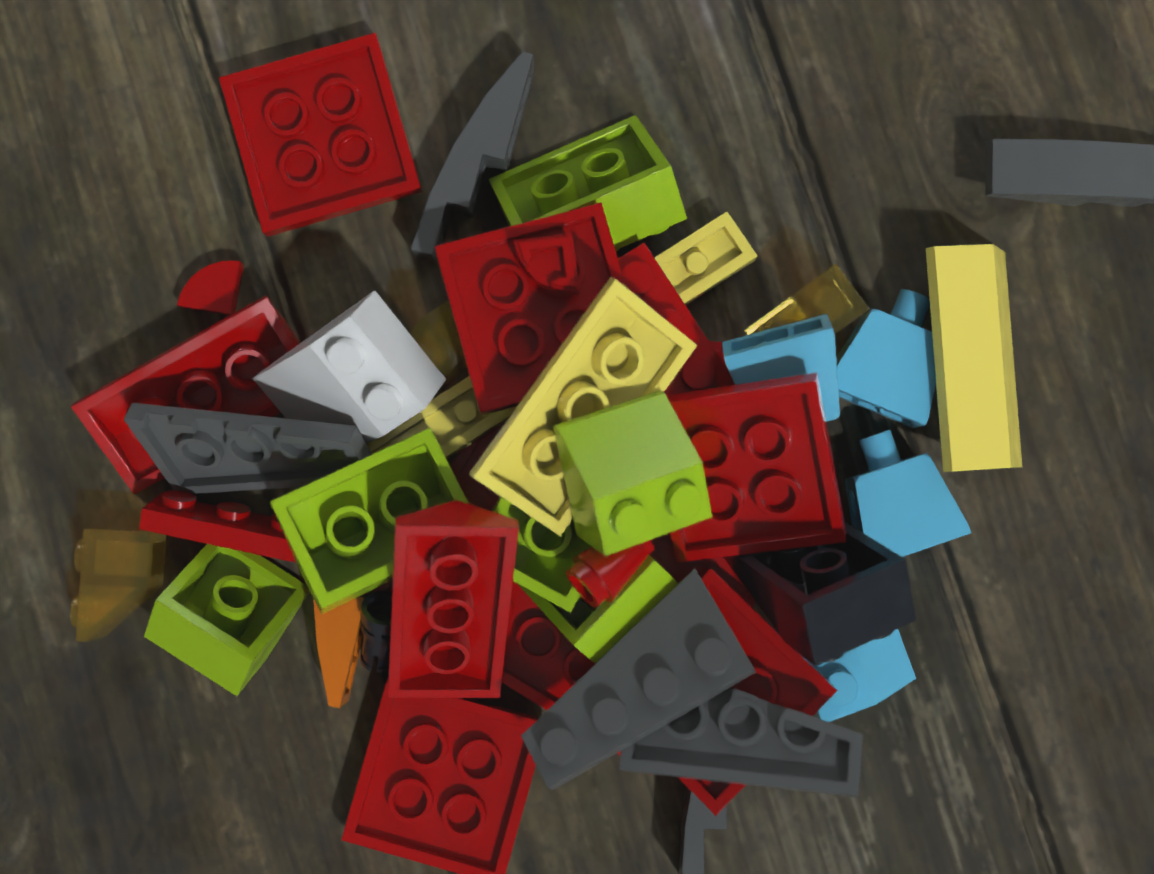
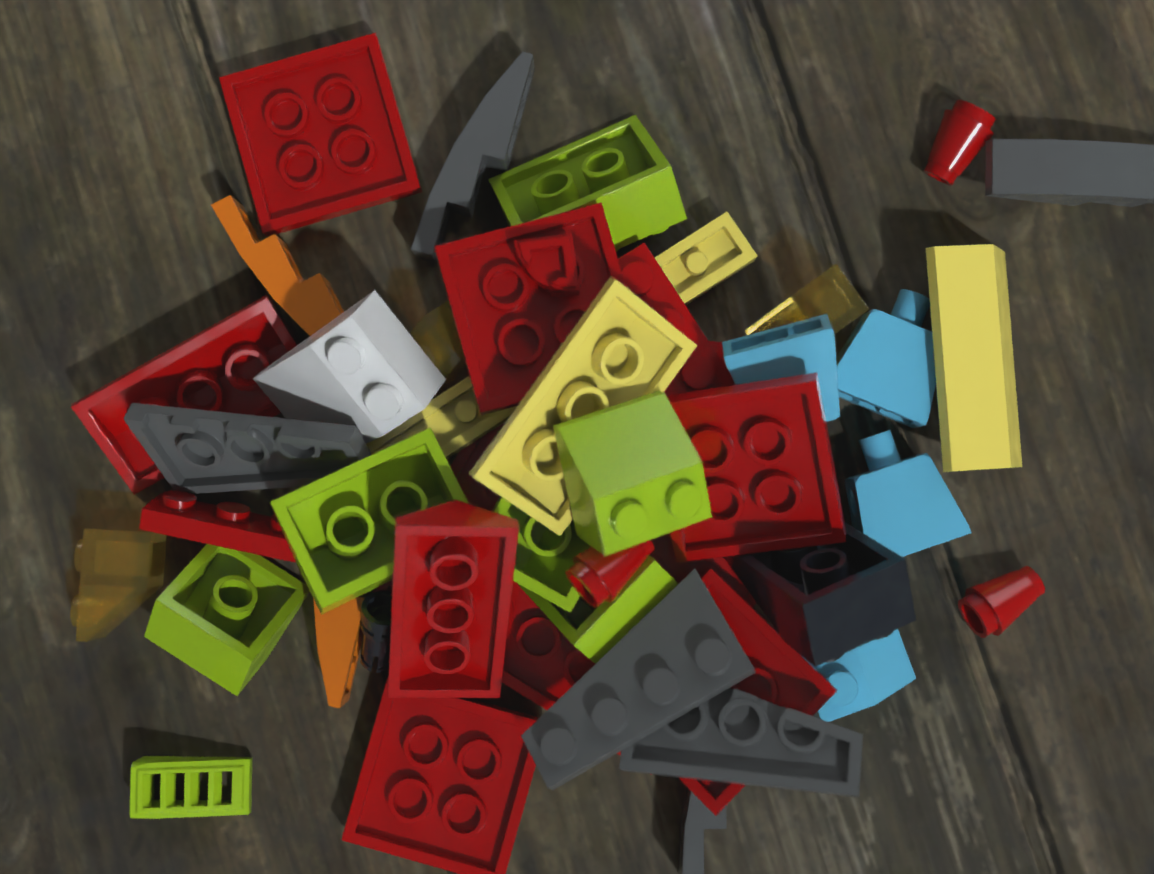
(143, 783): none -> lime slope
(213, 288): red tile -> none
(307, 301): none -> orange slope
(958, 141): none -> red cone
(1000, 601): none -> red cone

